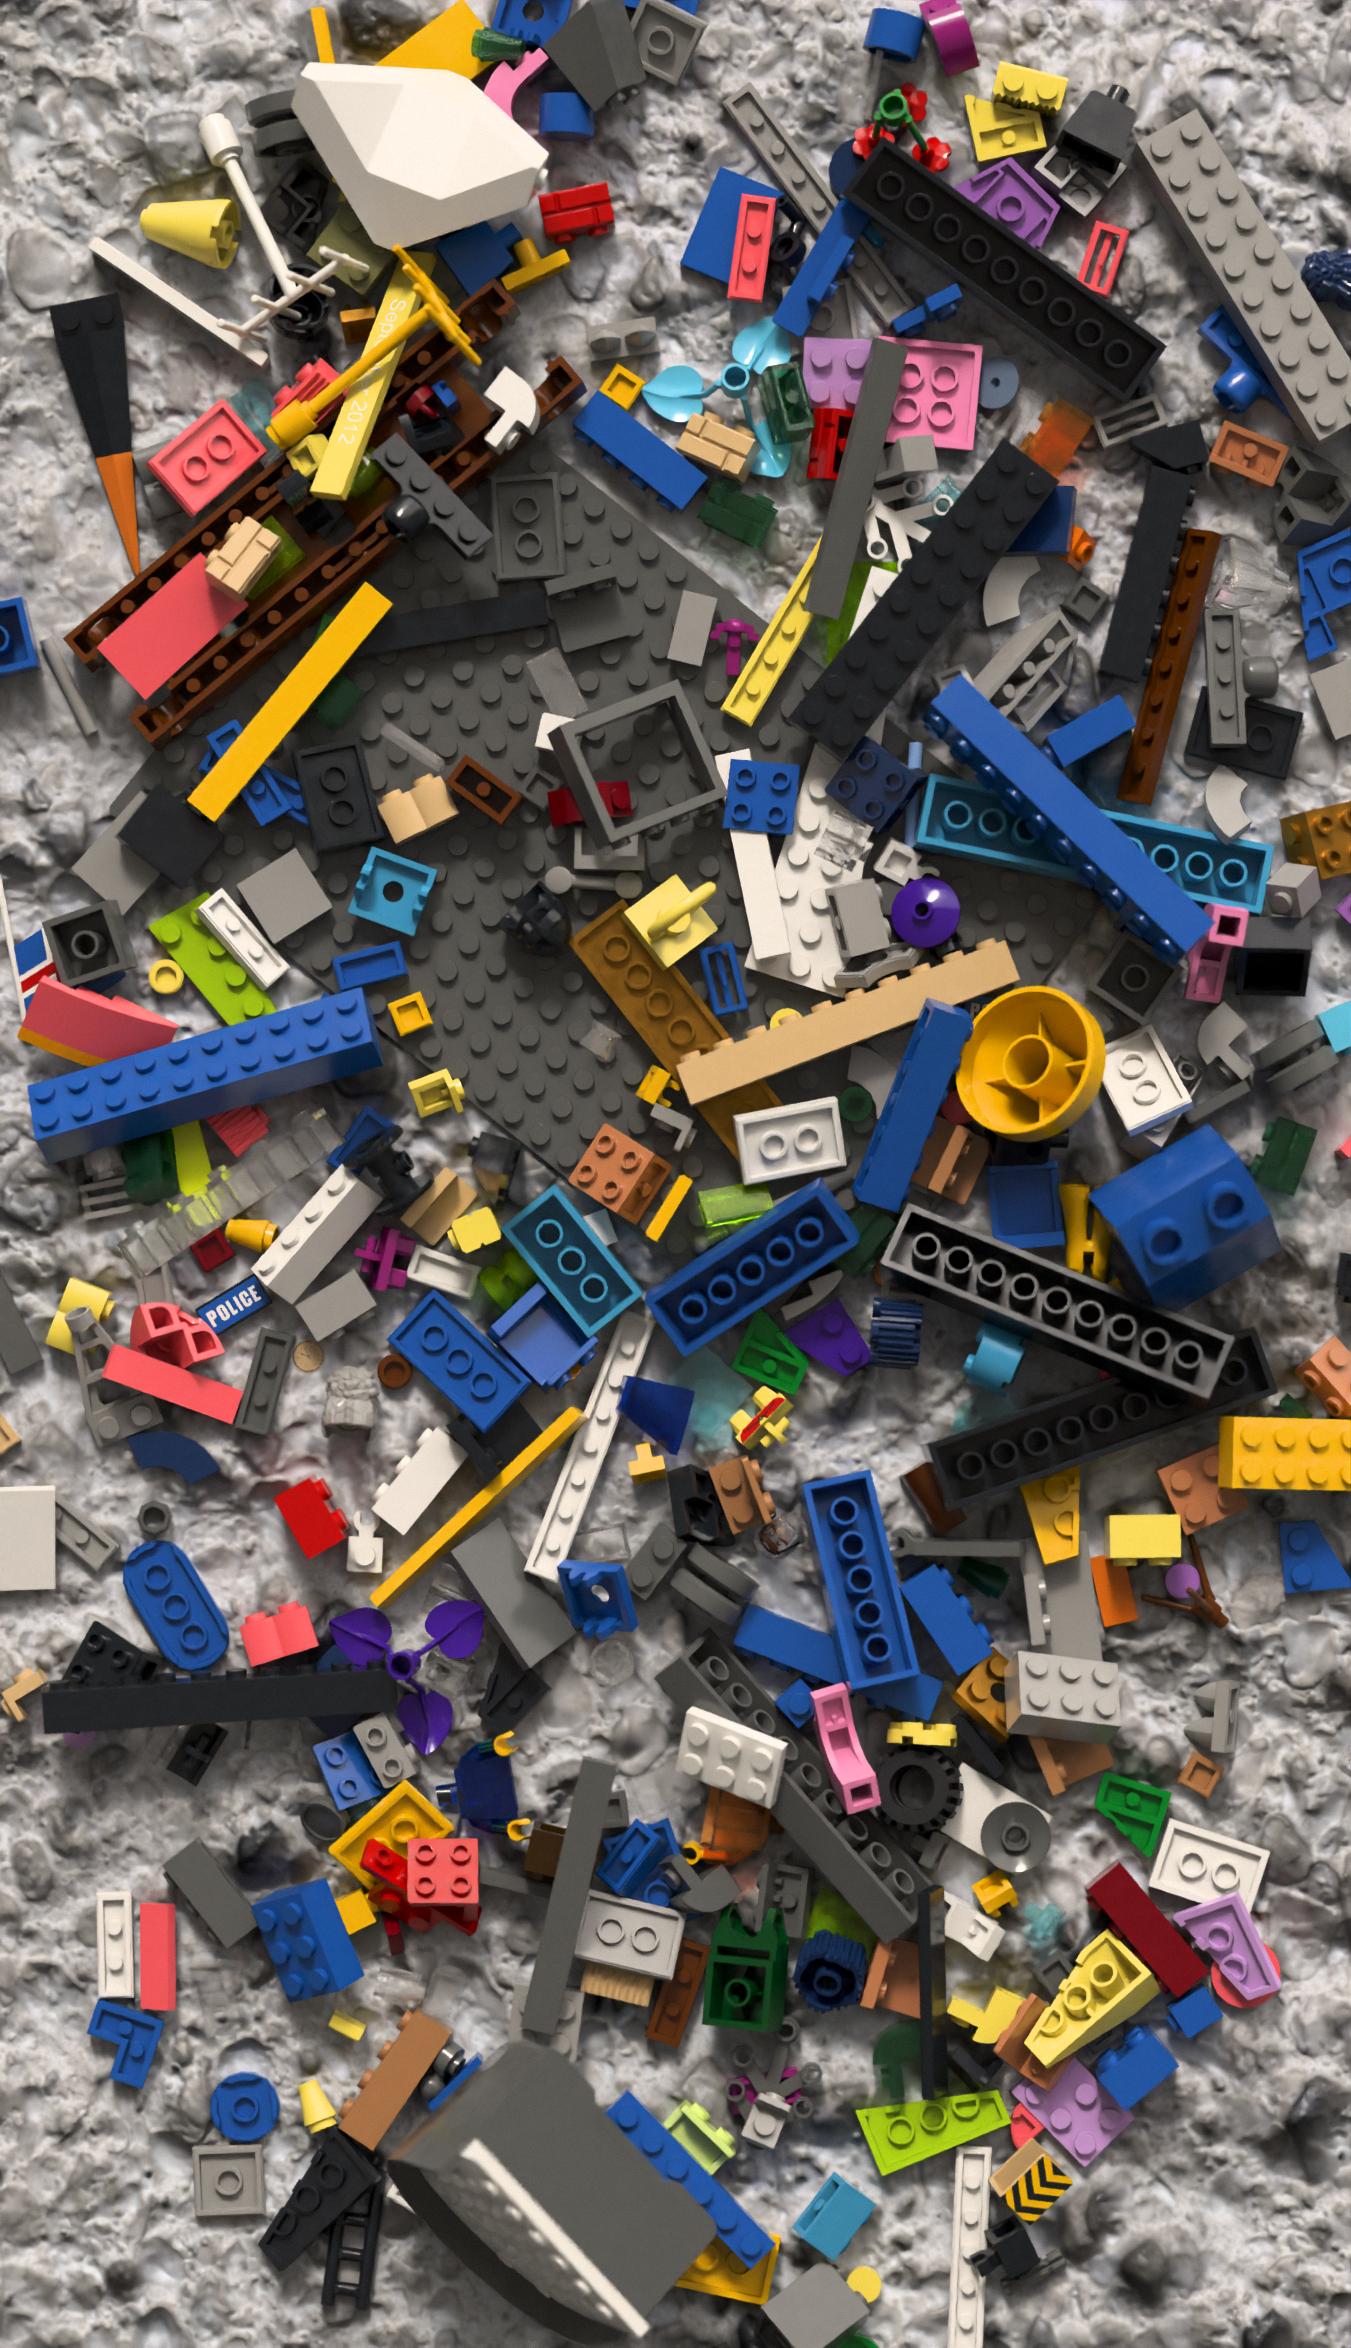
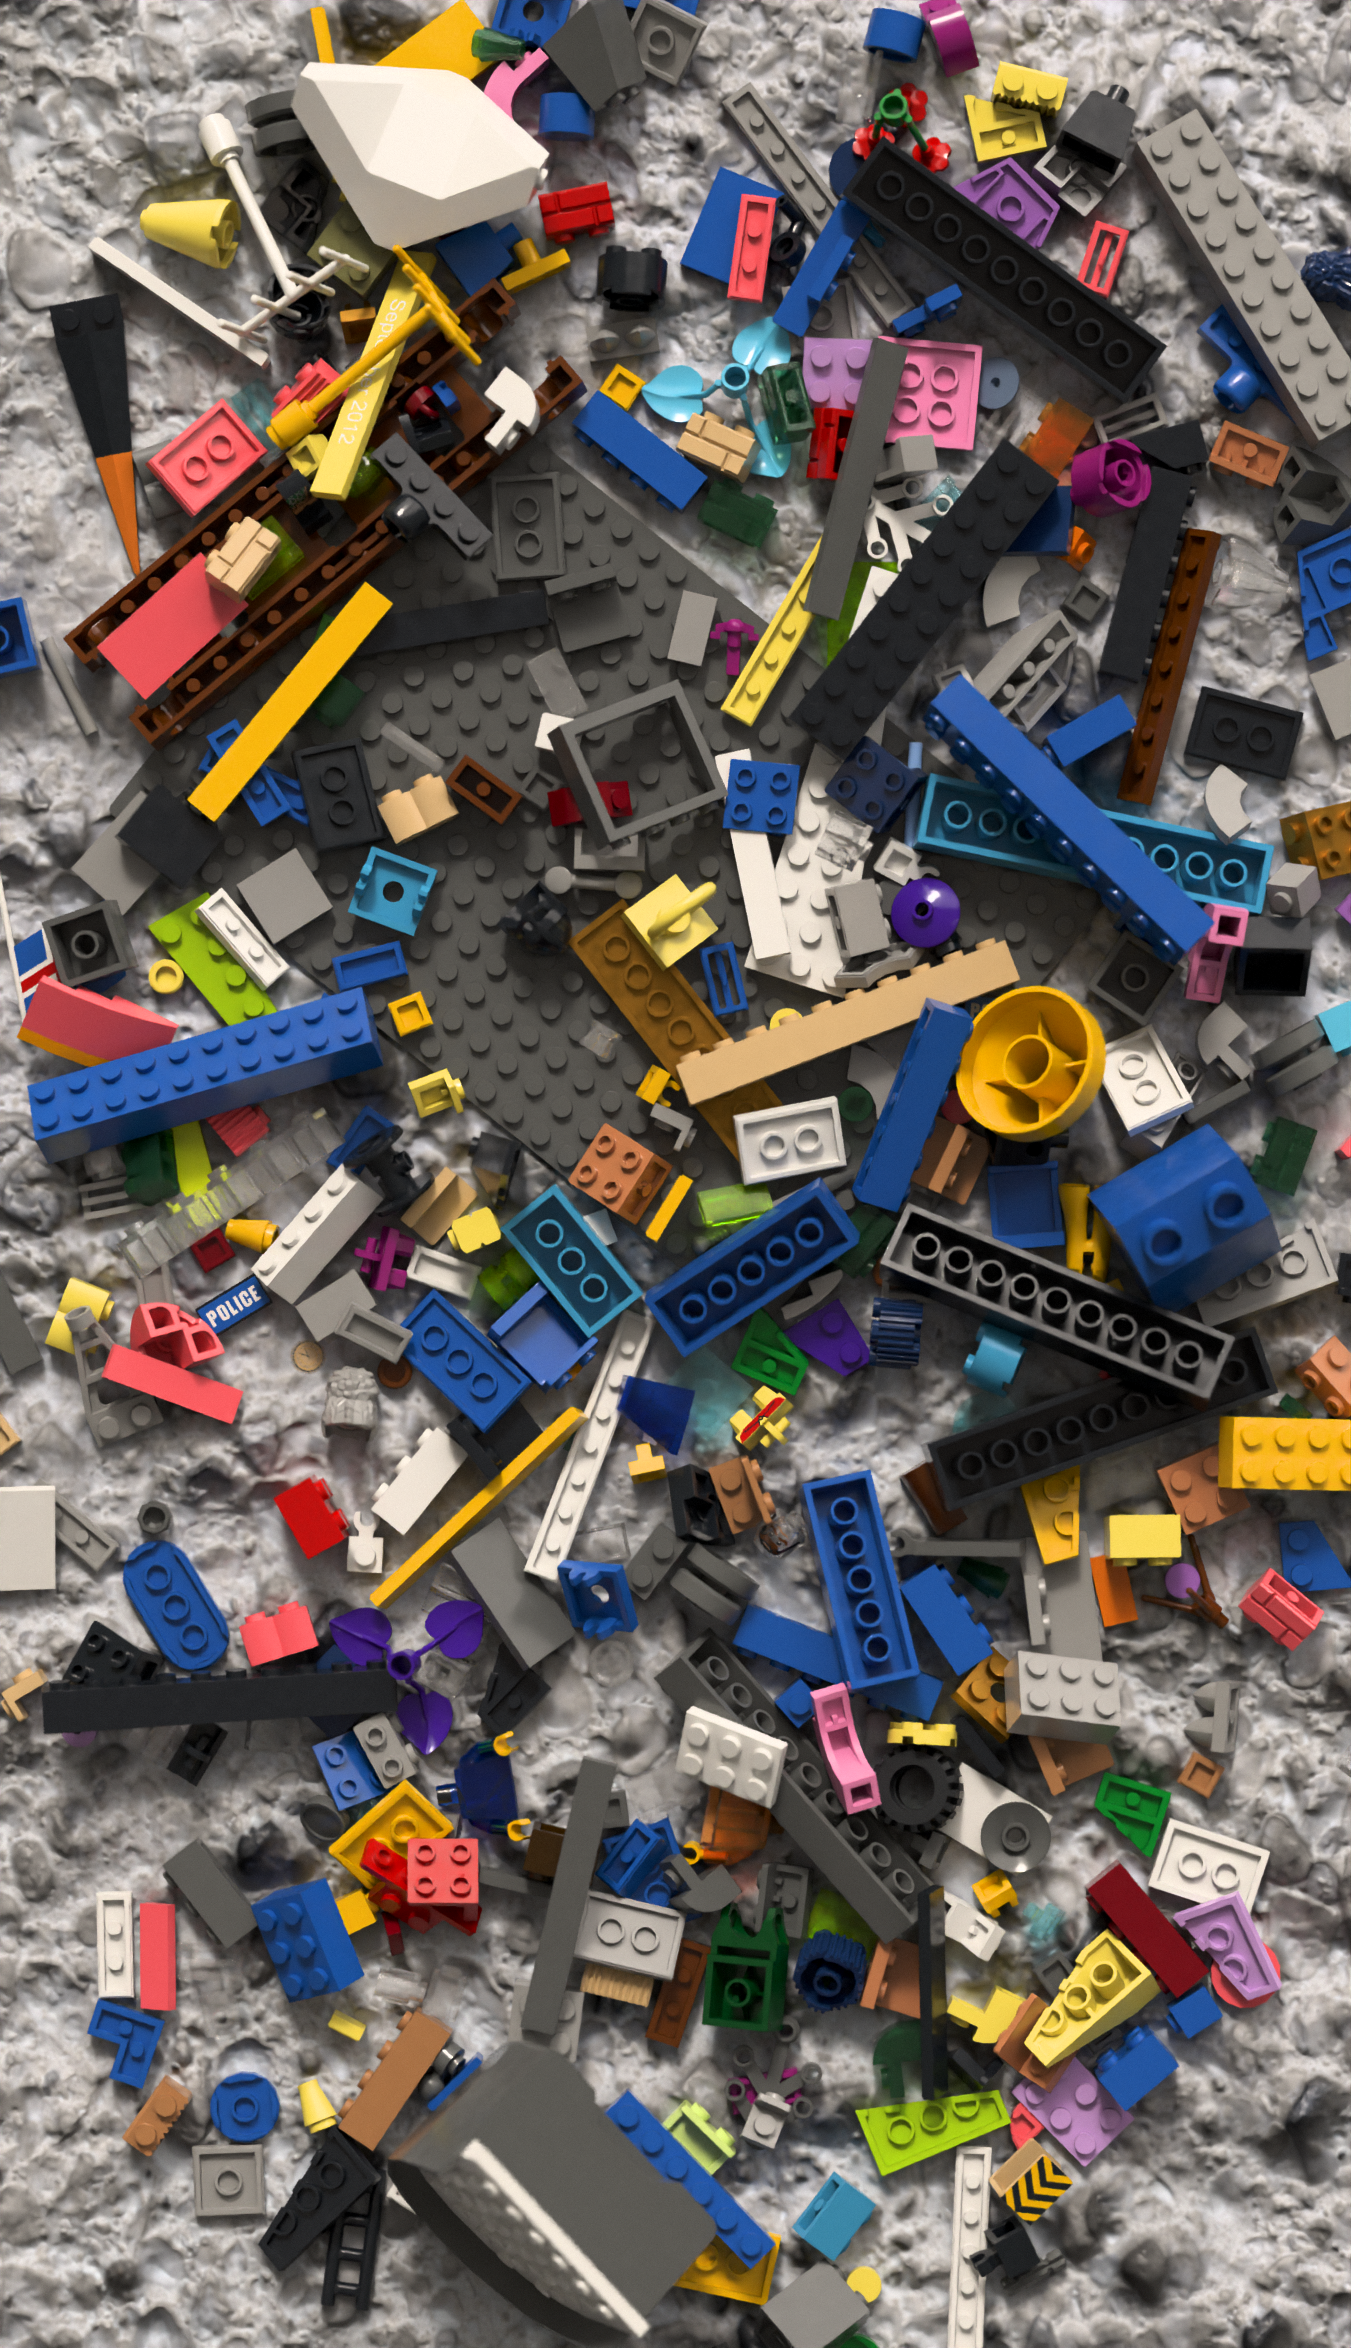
(158, 2116): none -> medium nougat brick
(173, 1452): dark blue tile -> none
(264, 1382): dark grey tile -> none
(373, 1332): none -> light grey tile
(631, 279): none -> black brick
(1109, 478): none -> magenta brick
(1232, 678): dark grey plate -> none
(1280, 1609): none -> coral brick
(1291, 1274): none -> light grey wing

